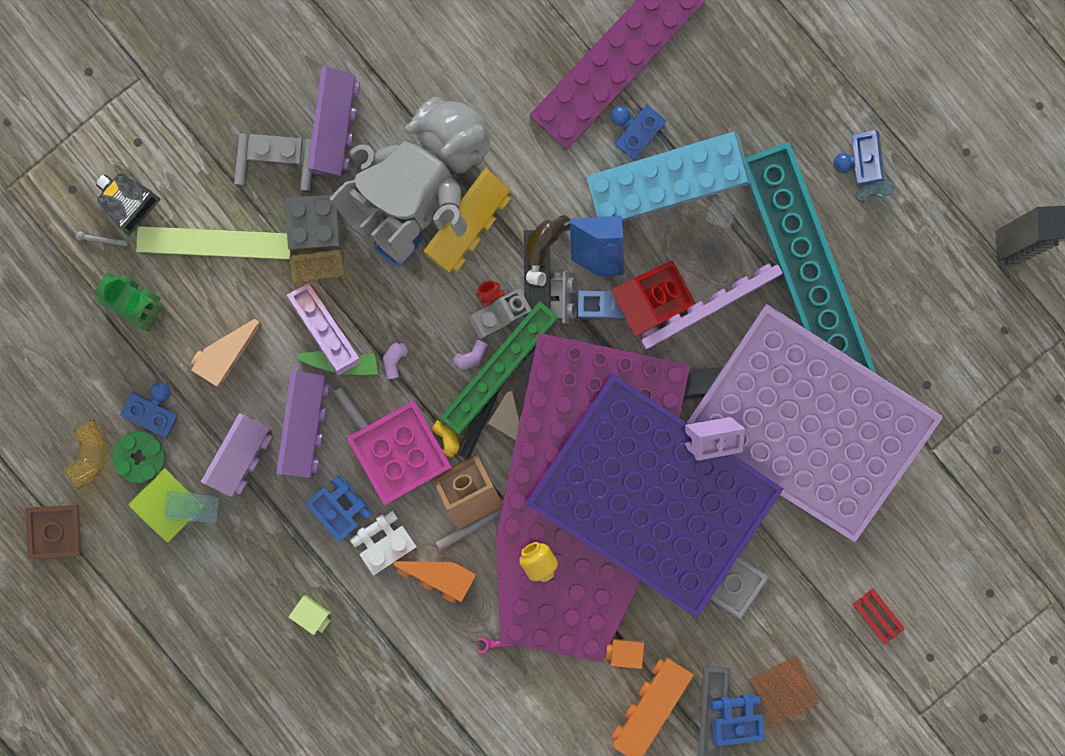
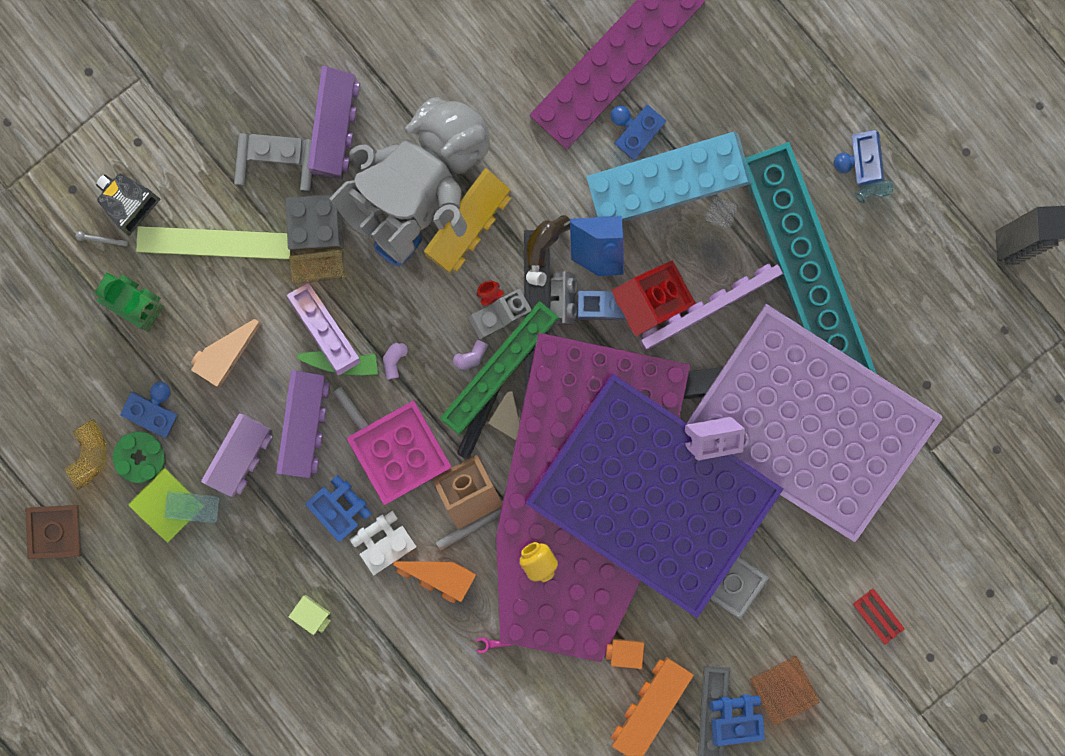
(450, 438): yellow arm -> none

